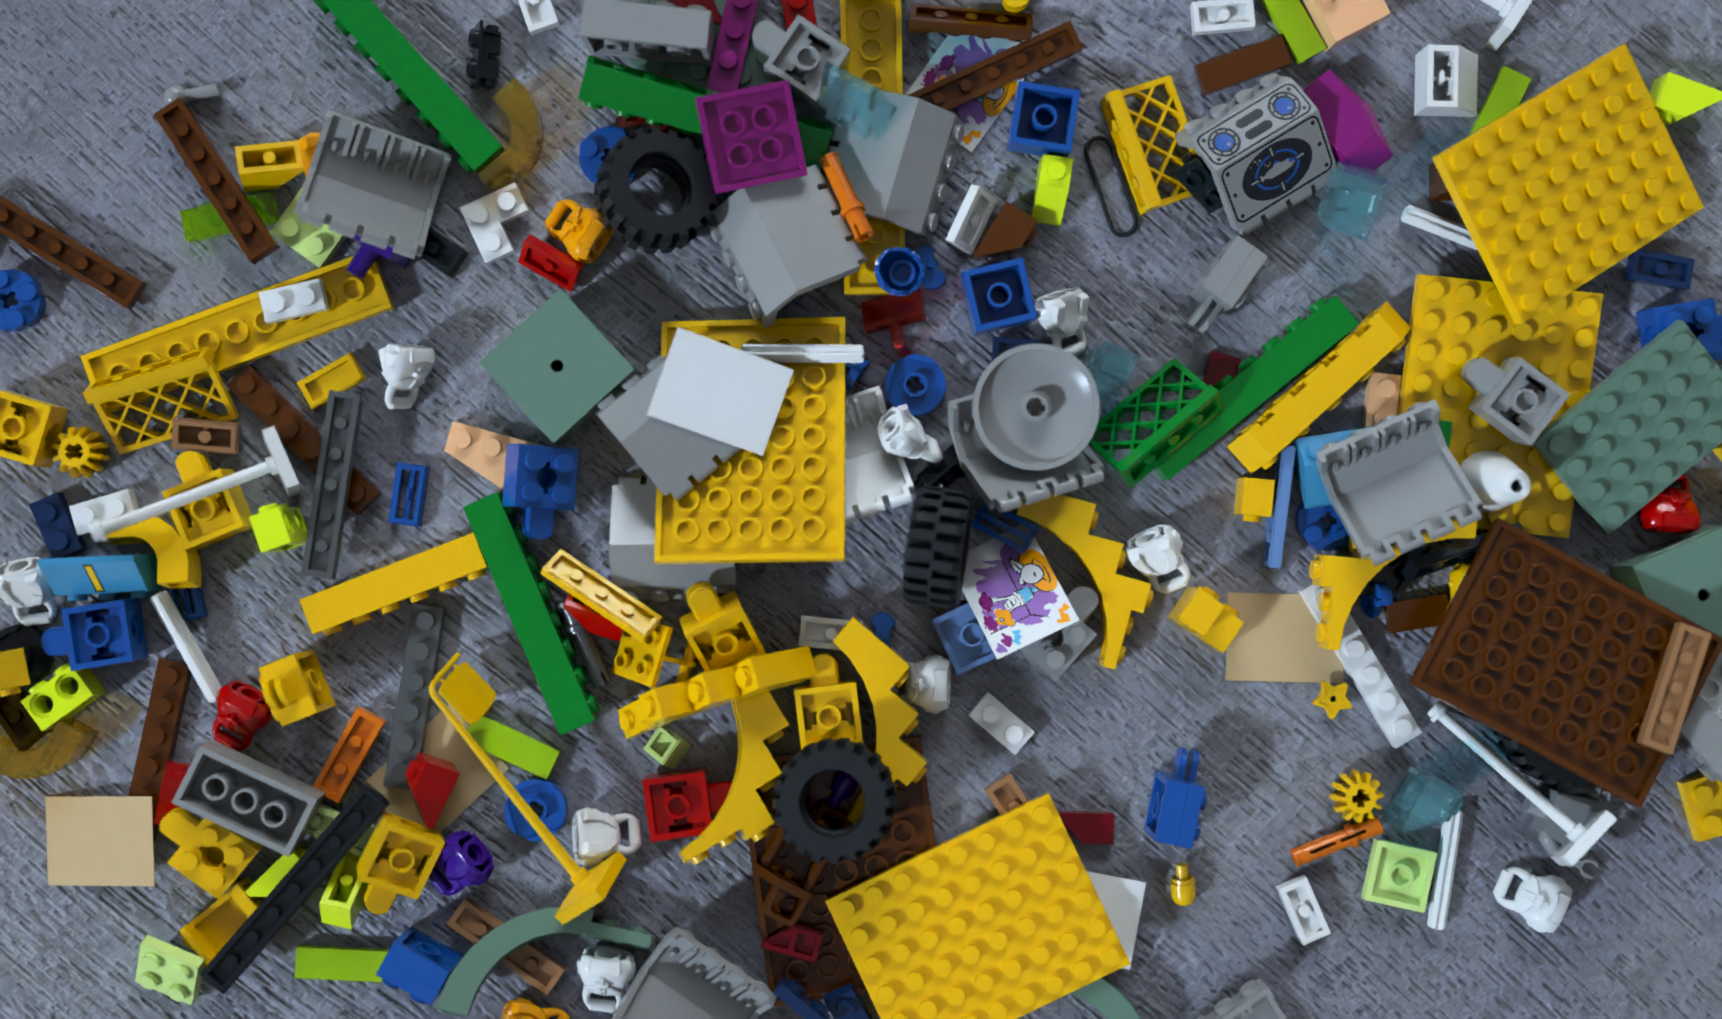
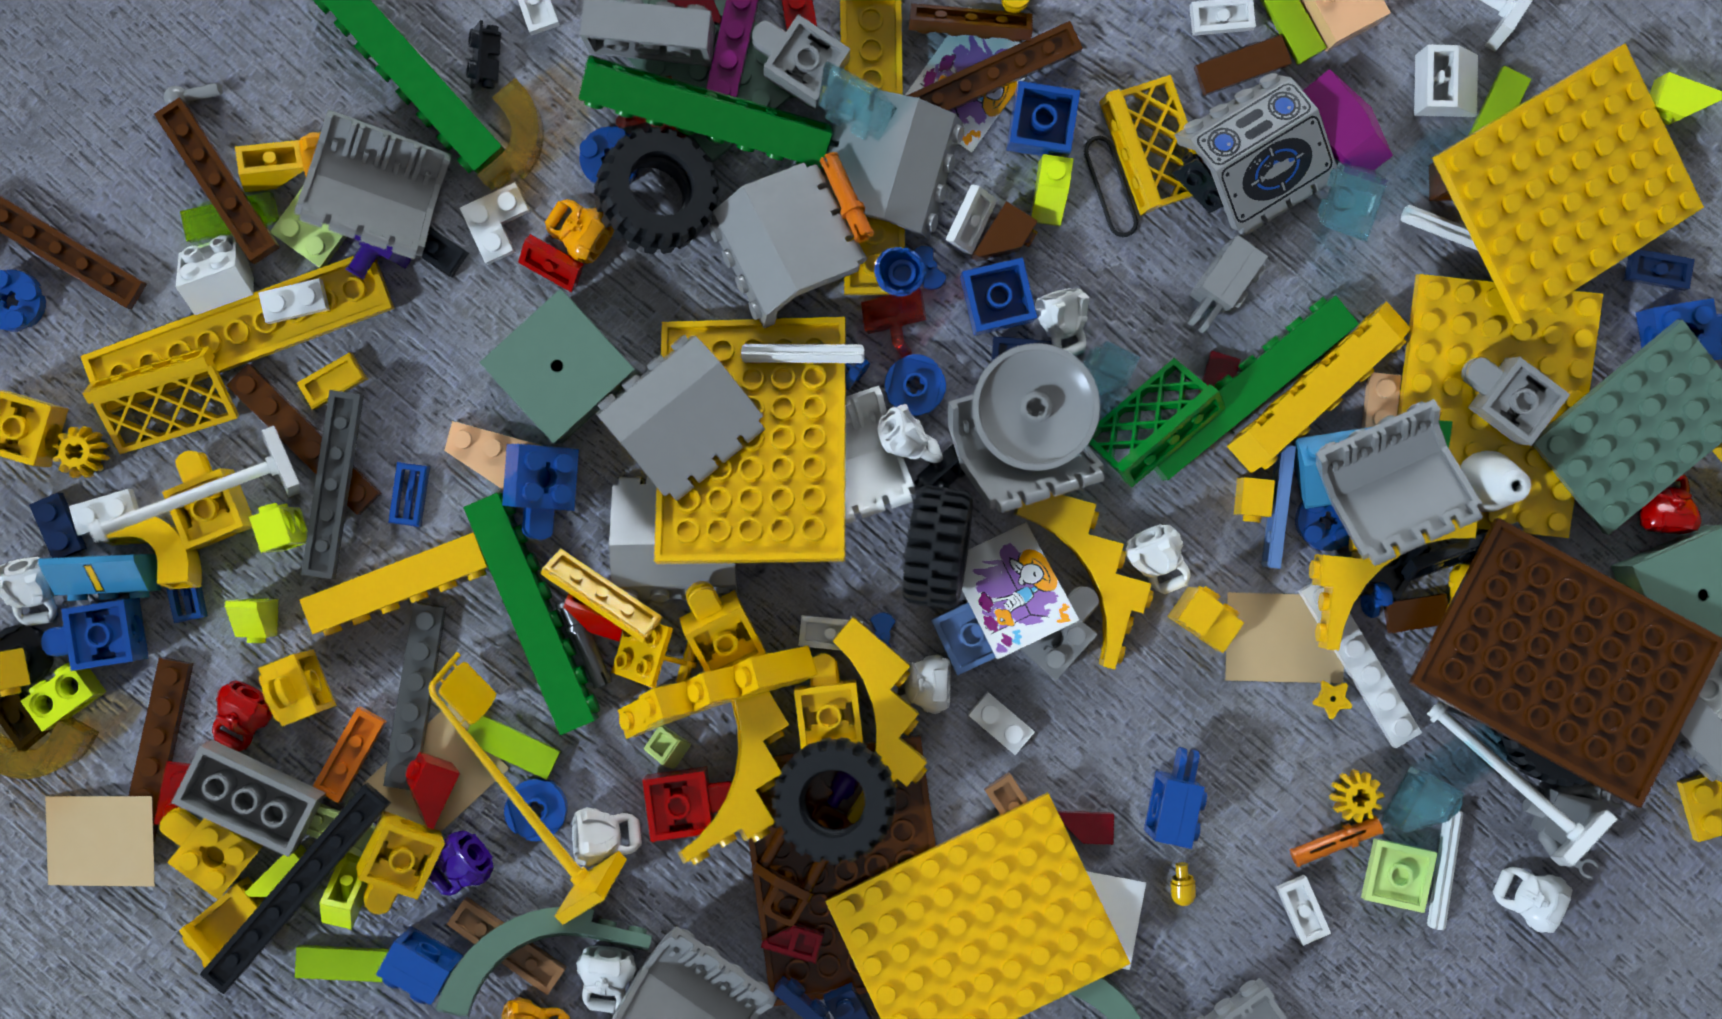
(169, 970): yellowish green plate -> none
(186, 645): white axle -> none
(206, 435): medium nougat brick -> none
(213, 274): none -> white slope
(253, 618): none -> neon yellow slope
(405, 369): white piece -> none
(720, 391): white sticker -> none
(751, 136): magenta plate -> none
(982, 514): blue tile -> none
(1674, 688): medium nougat plate -> none

